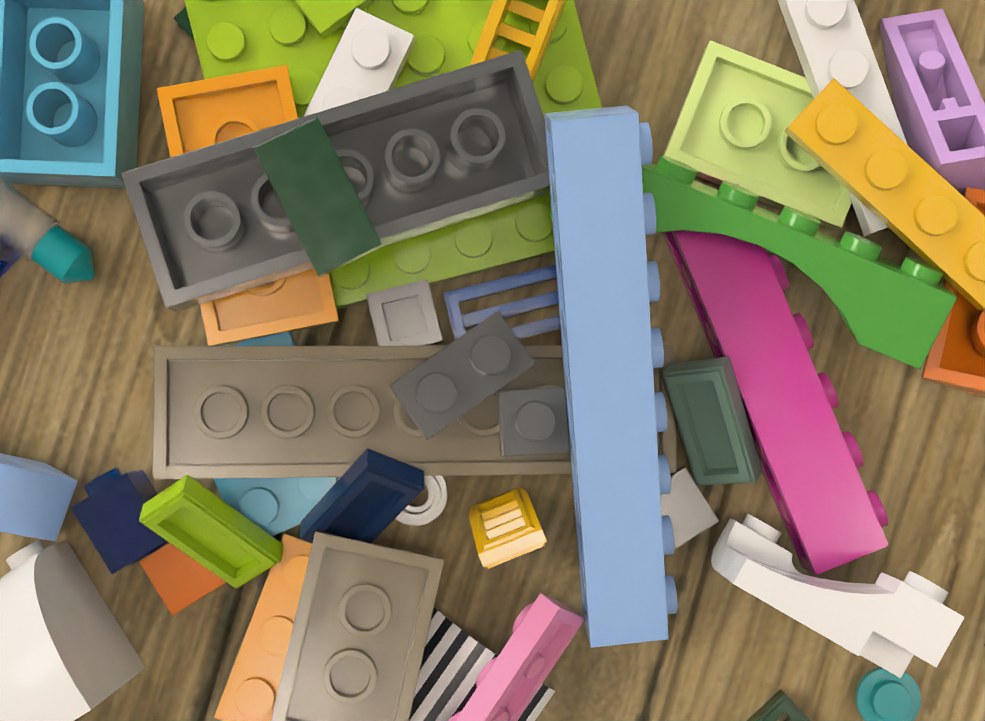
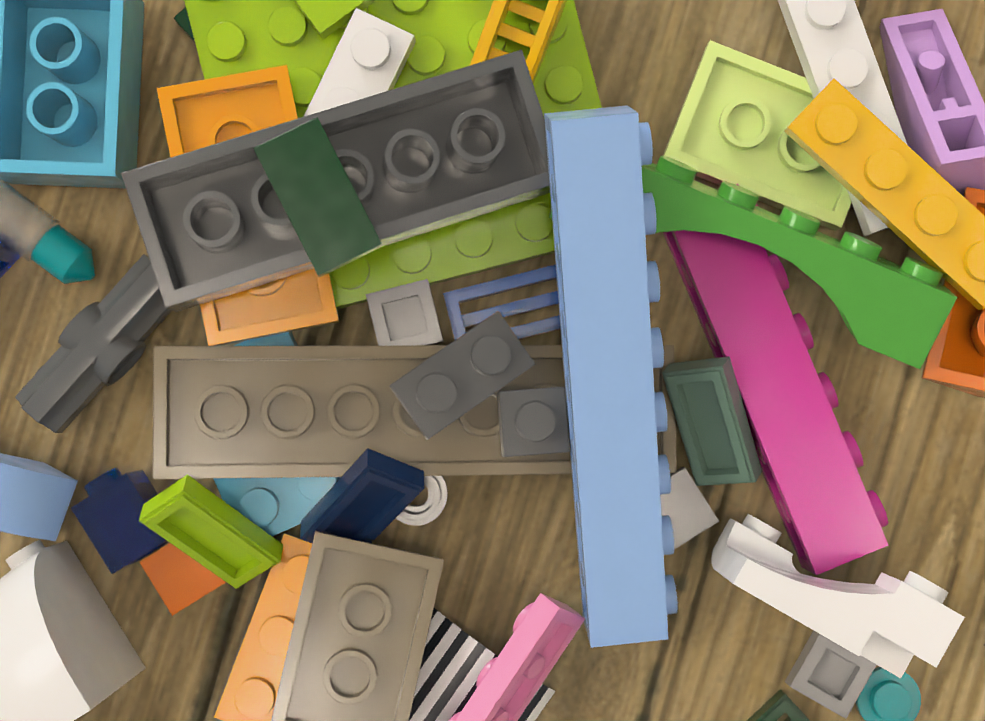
(96, 349): none -> dark grey piece
(505, 527): yellow slope -> none
(830, 674): none -> light grey plate

